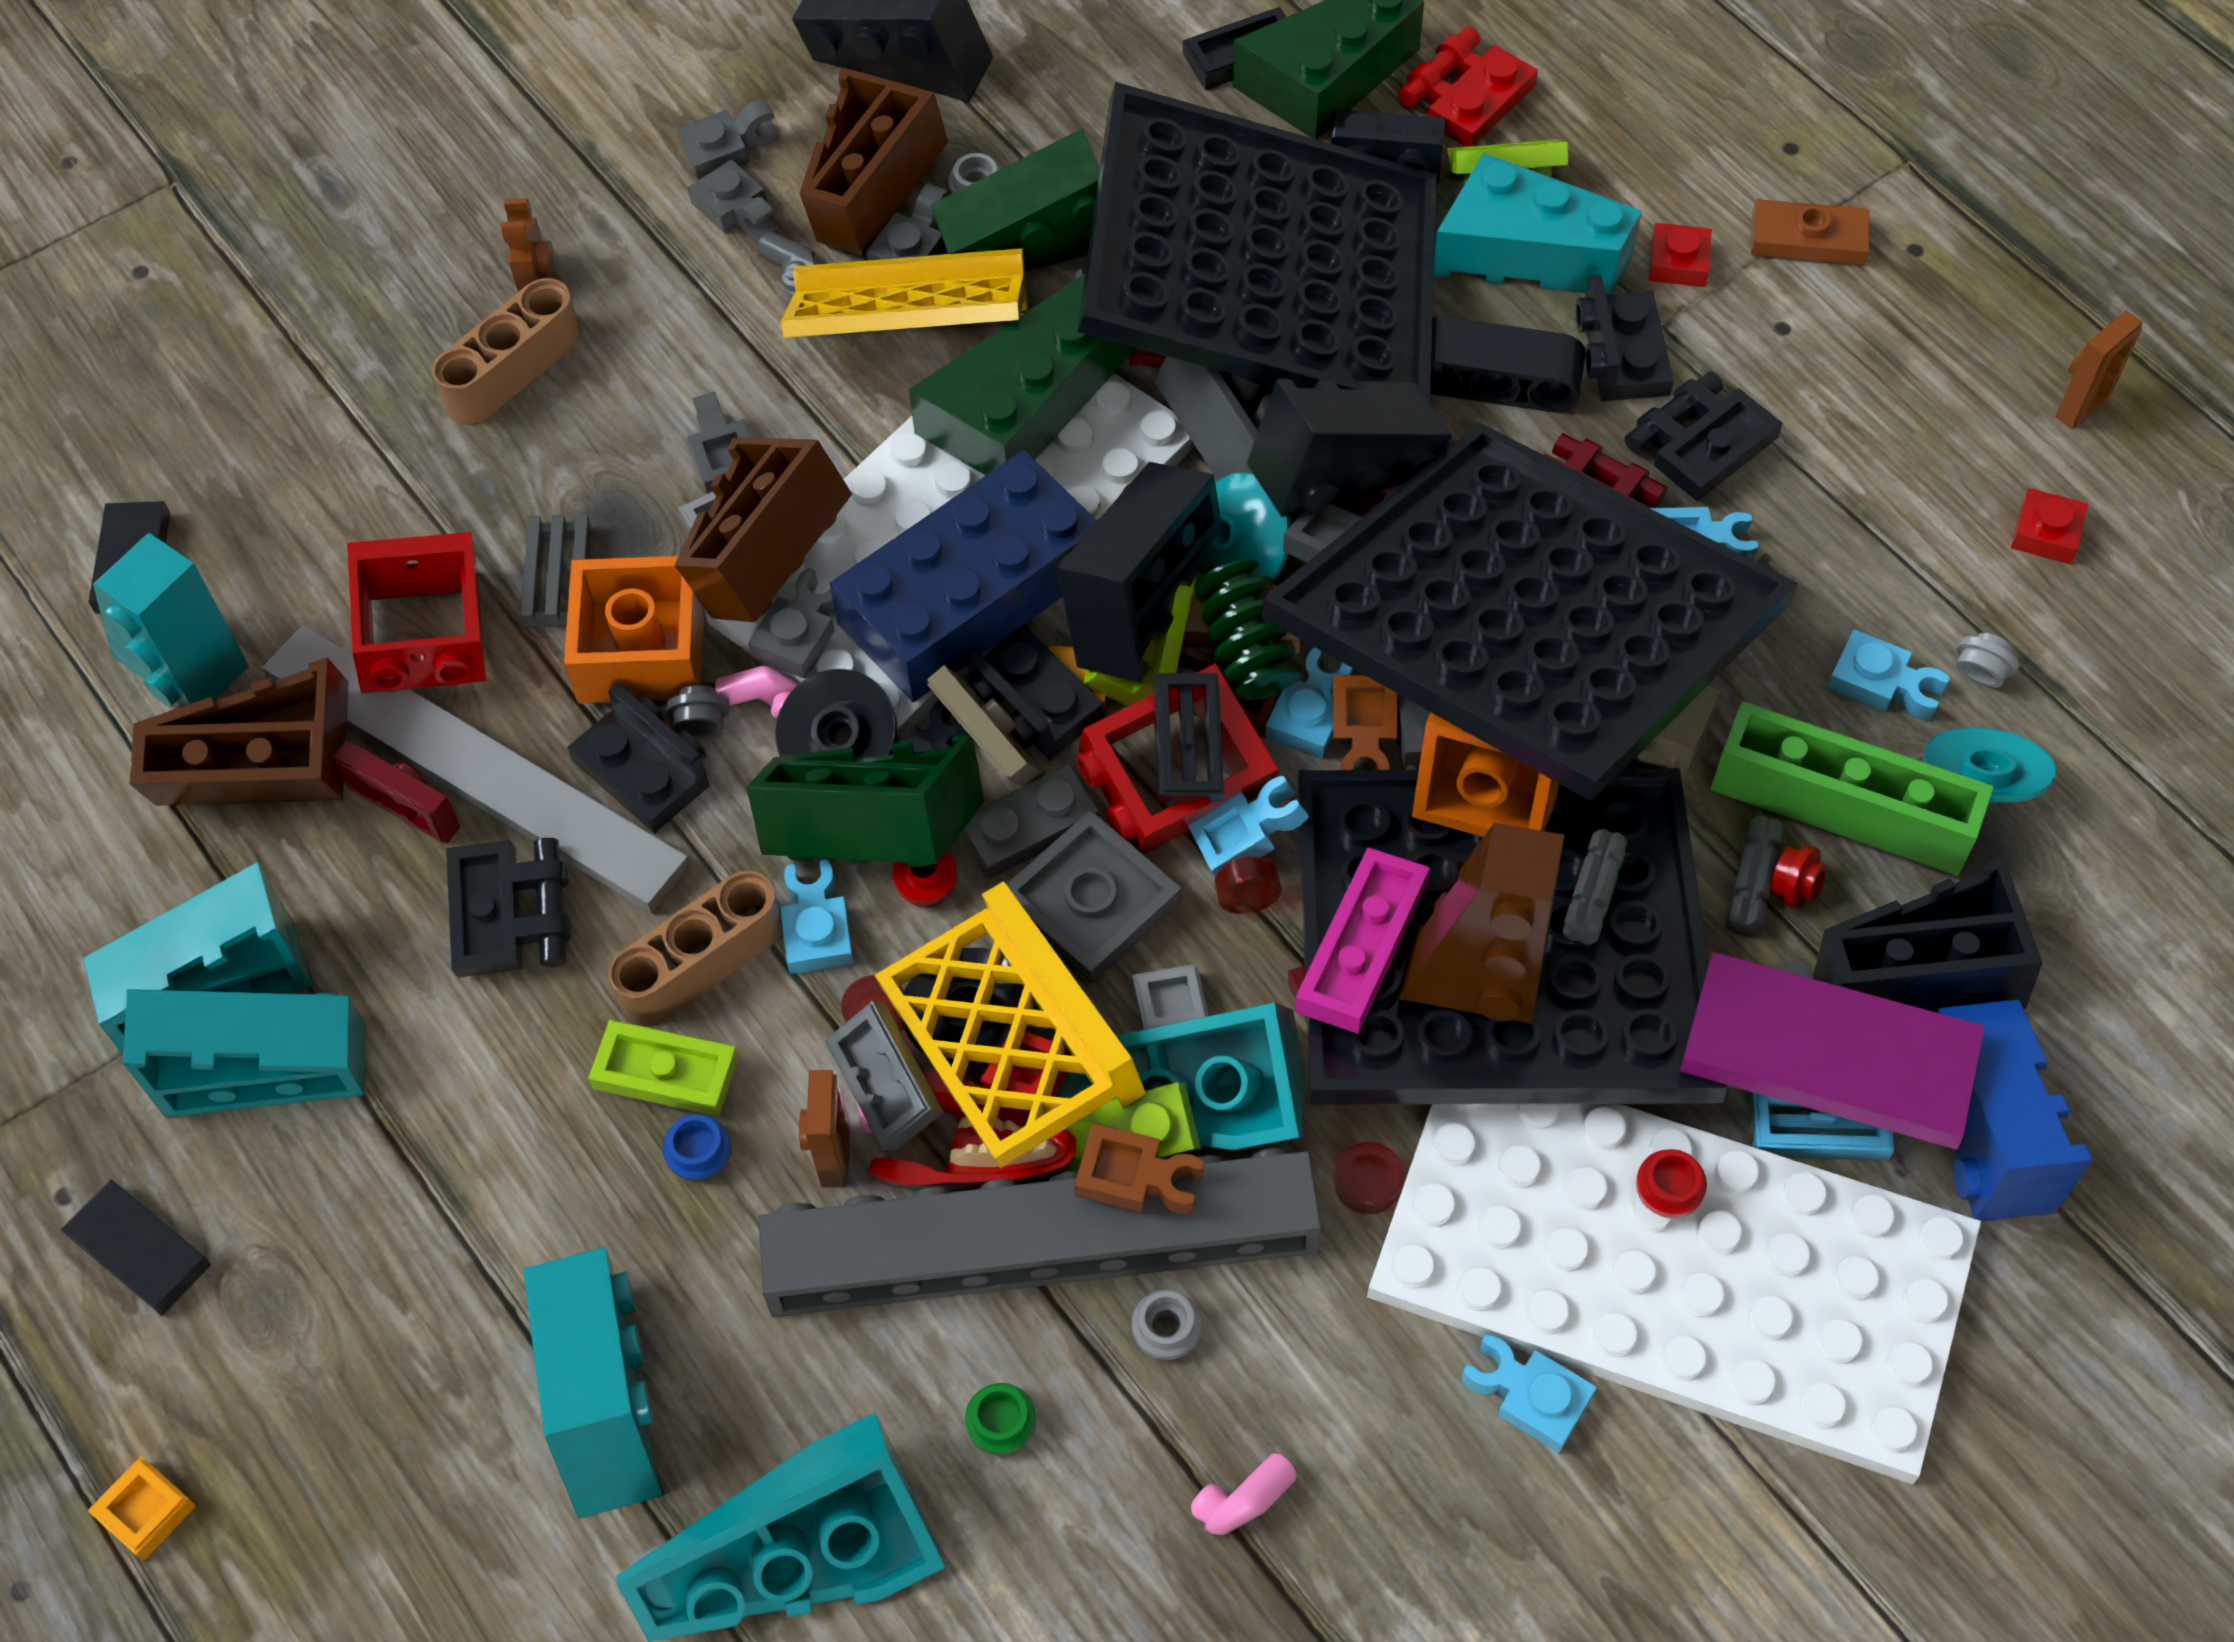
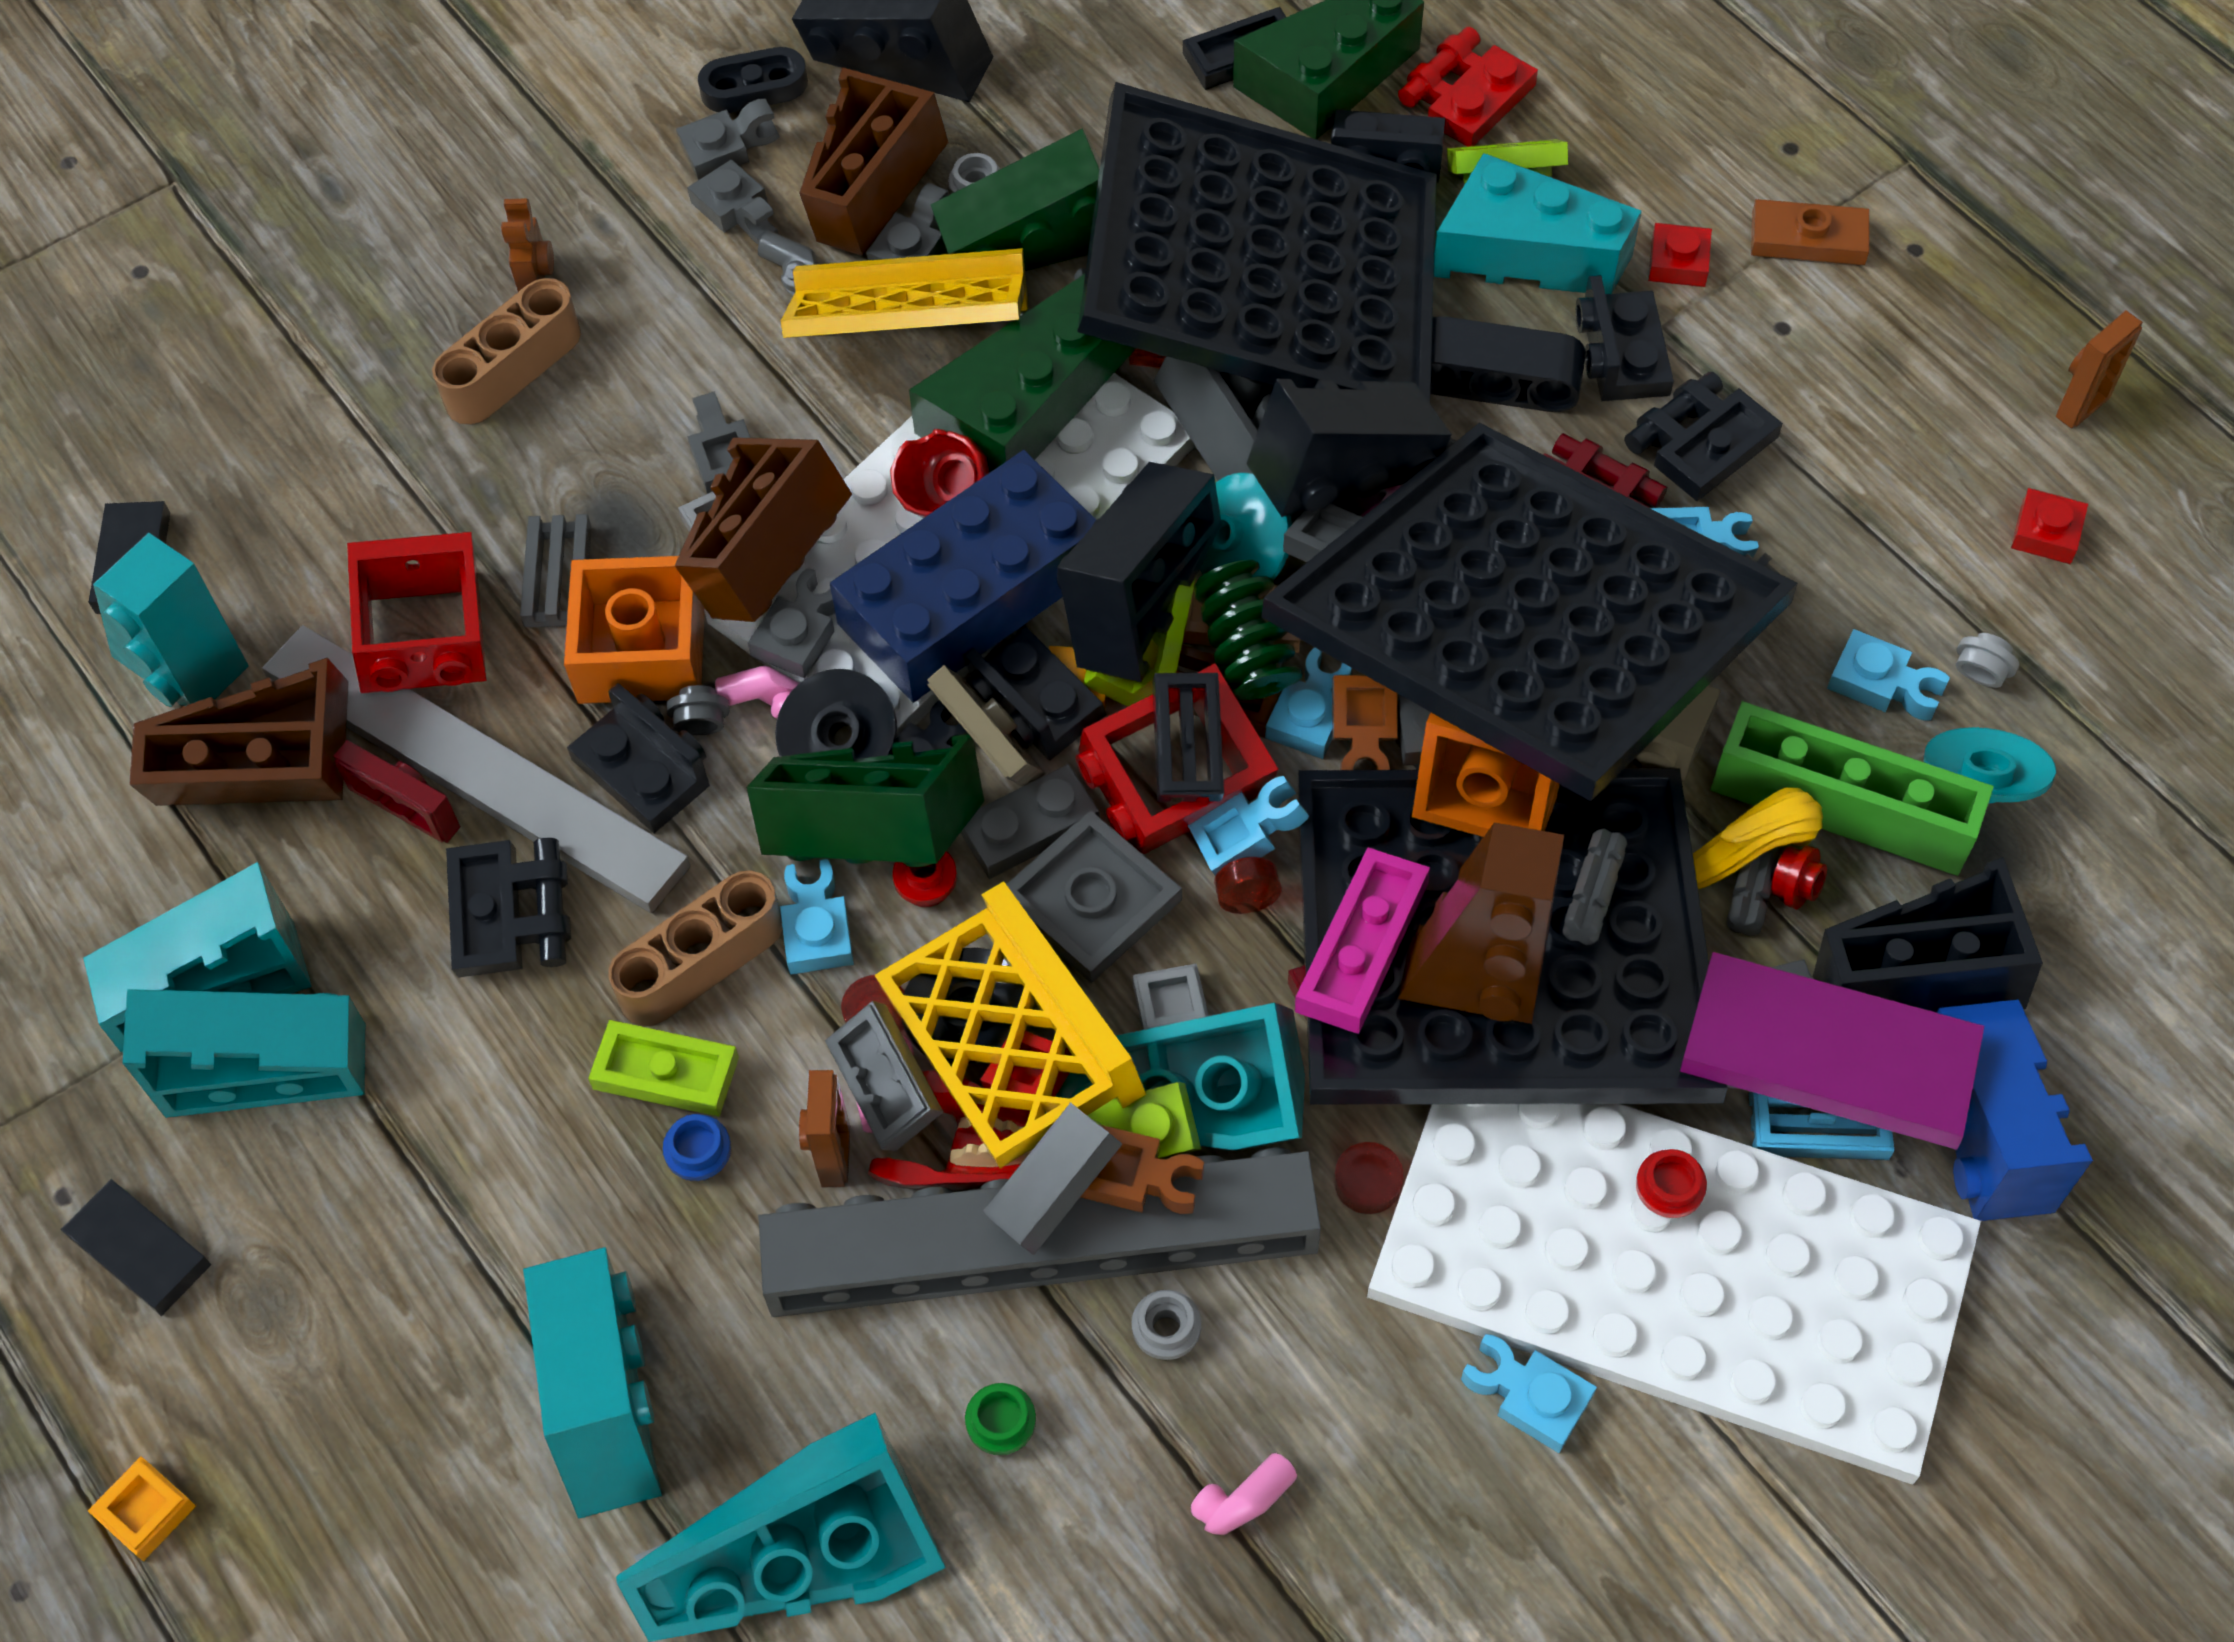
(739, 79): none -> black plate
(935, 470): none -> red hair
(1052, 1178): none -> tile
(1776, 821): none -> yellow piece

